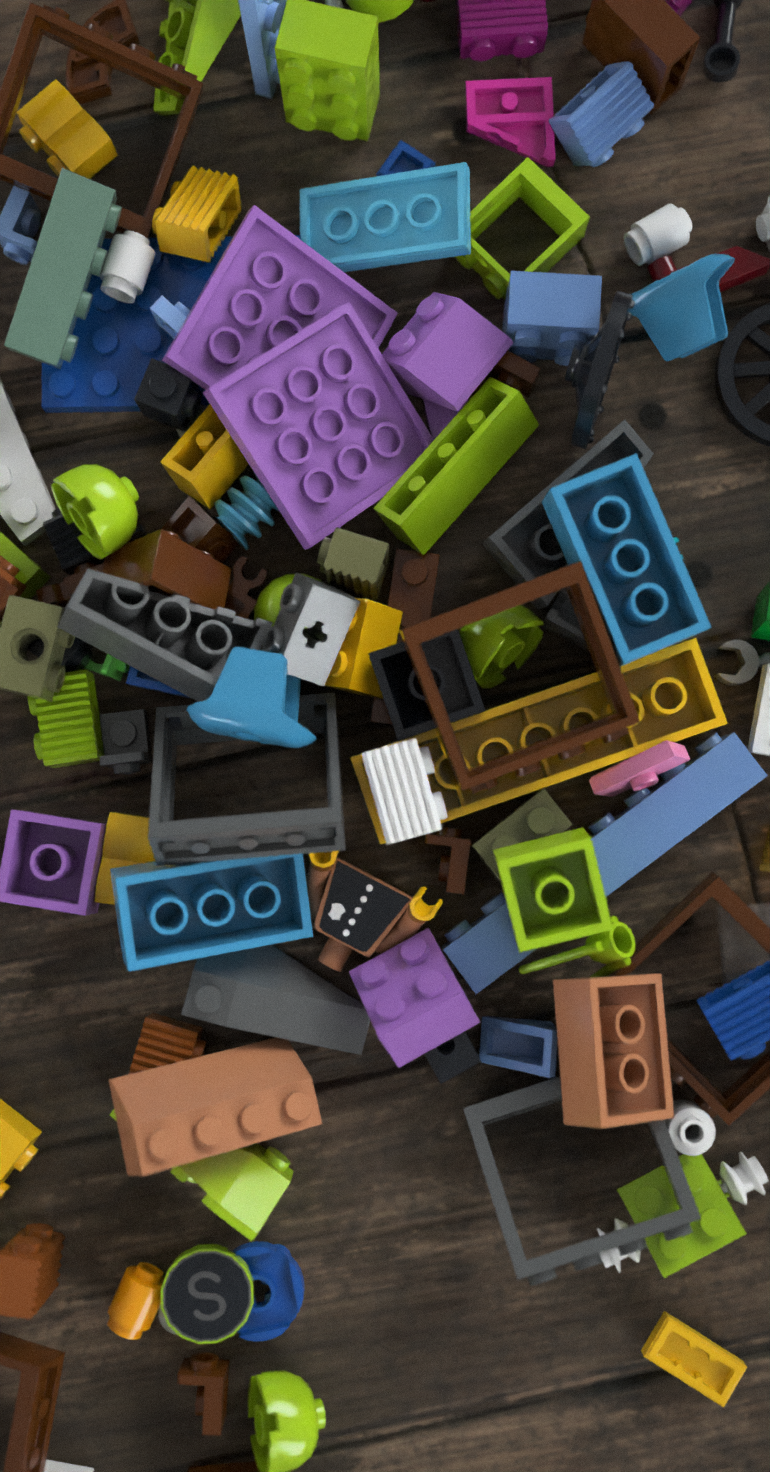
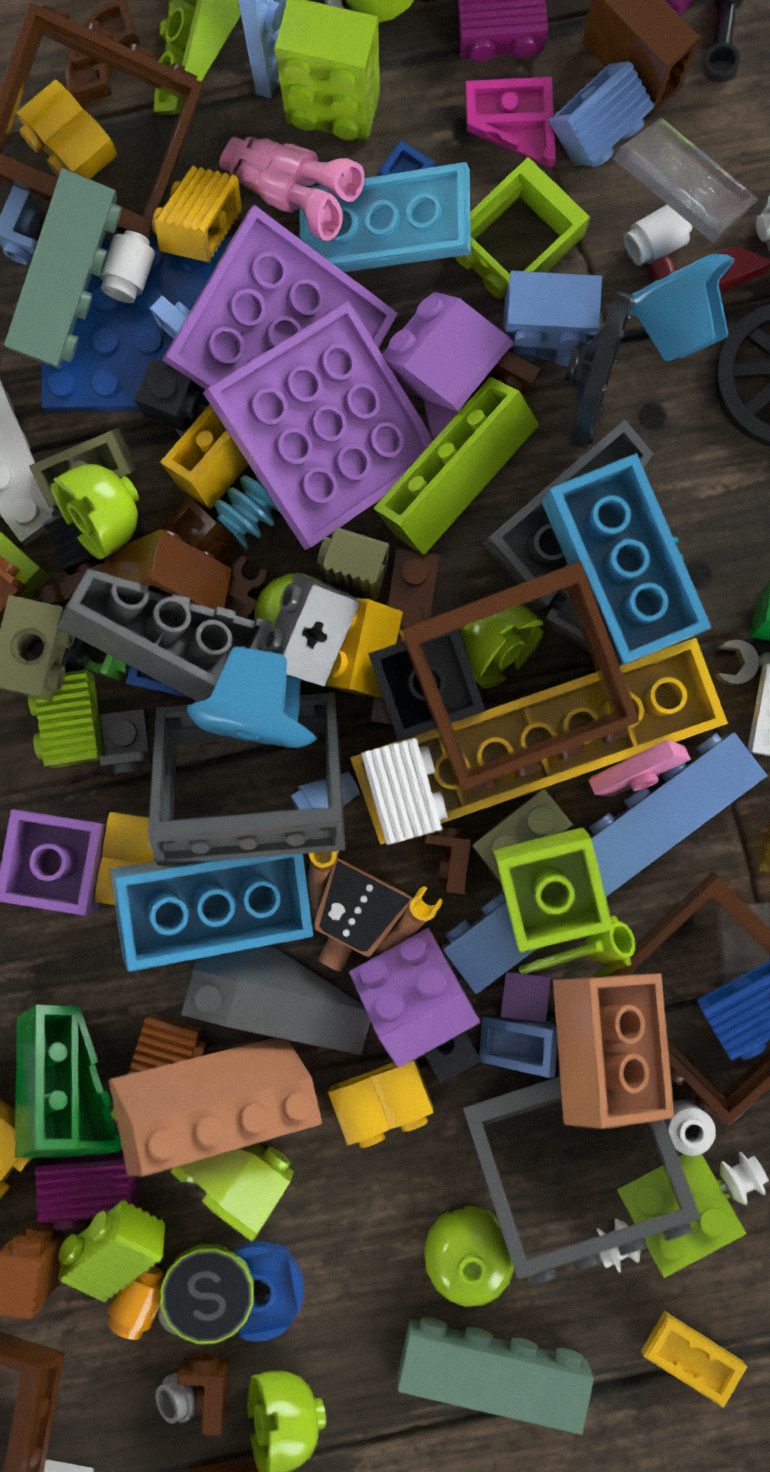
(58, 1088): none -> green wedge
(81, 1188): none -> magenta brick
(104, 450): none -> olive brick
(112, 1251): none -> lime brick
(175, 1400): none -> light grey plate
(281, 177): none -> bright pink piece
(315, 793): none -> light blue cone
(380, 1102): none -> yellow brick
(468, 1256): none -> lime cylinder
(495, 1375): none -> sand green brick
(525, 996): none -> medium lavender tile
(686, 179): none -> clear tile

